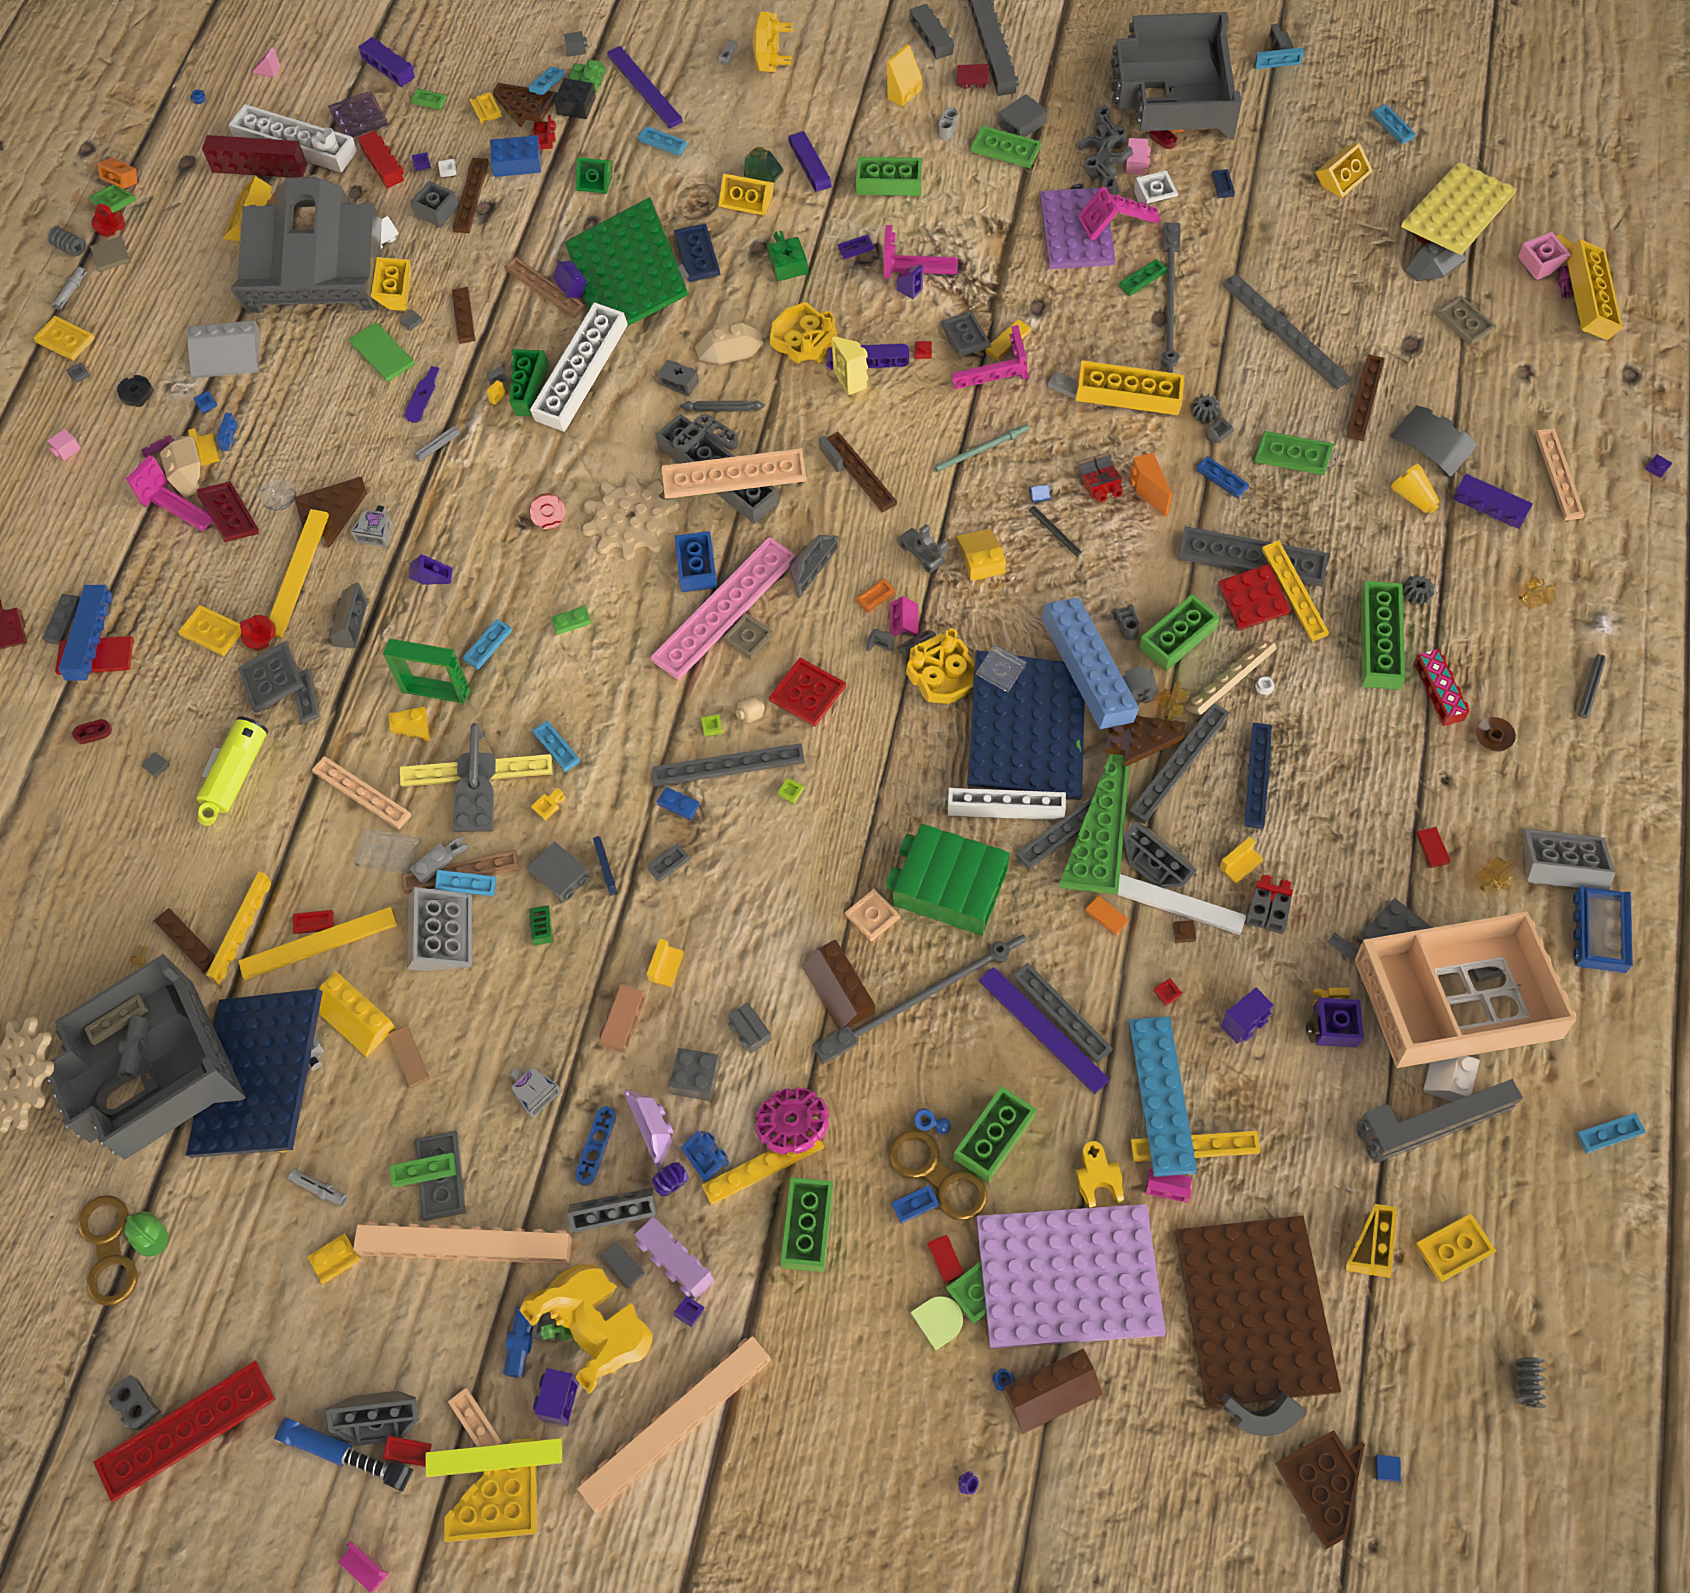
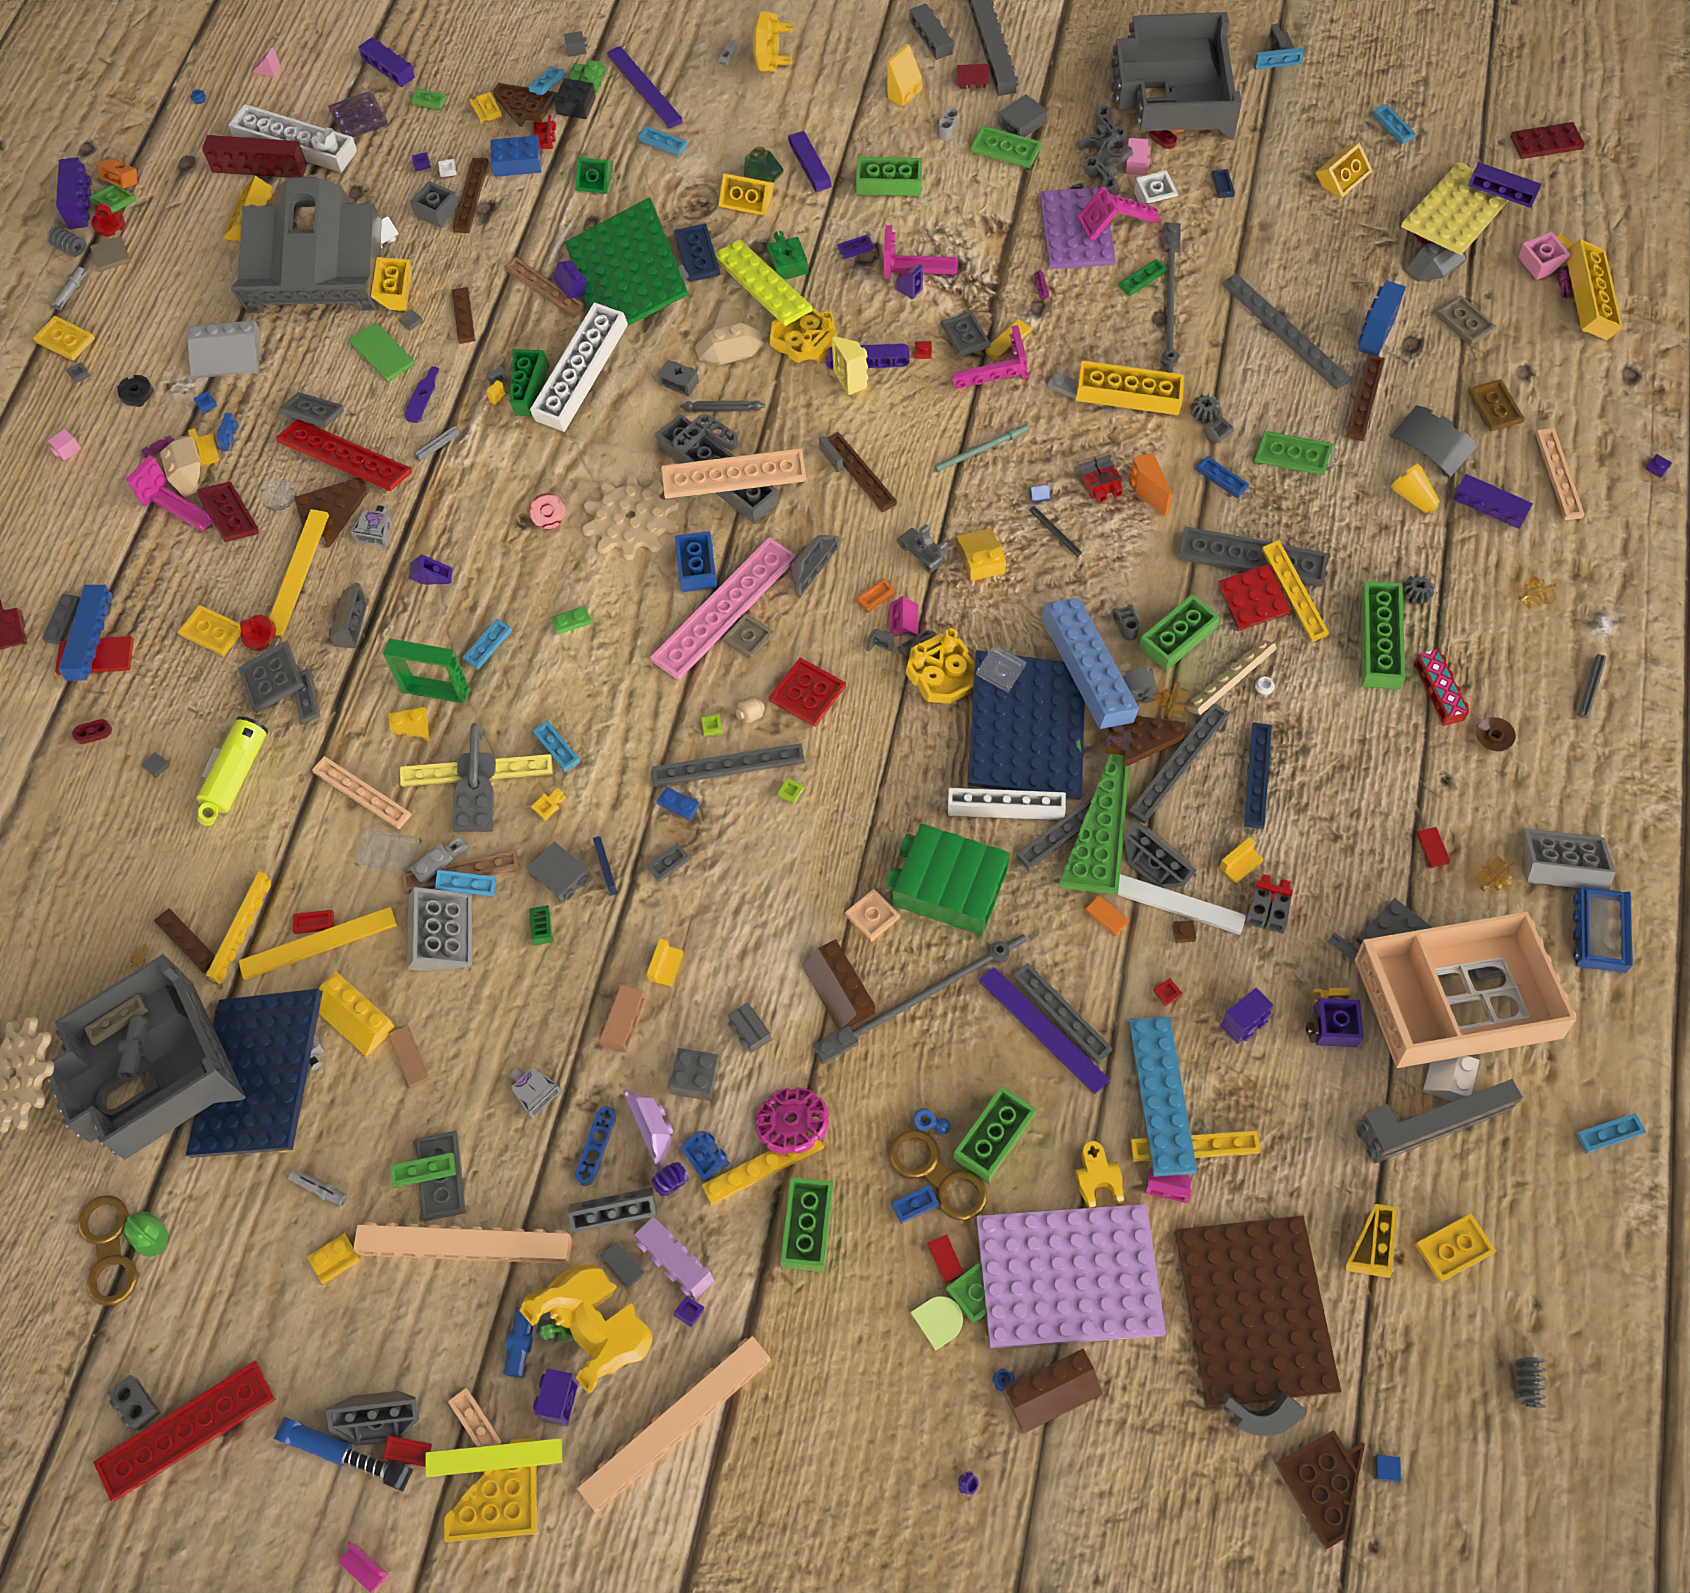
(73, 193): none -> dark purple brick
(311, 409): none -> dark grey plate
(344, 455): none -> red plate
(381, 159): red brick -> none
(763, 282): none -> neon yellow plate
(1041, 284): none -> magenta axle
(1381, 318): none -> blue slope
(1495, 405): none -> pearl gold plate
(1504, 184): none -> dark purple brick
(1547, 140): none -> dark red plate

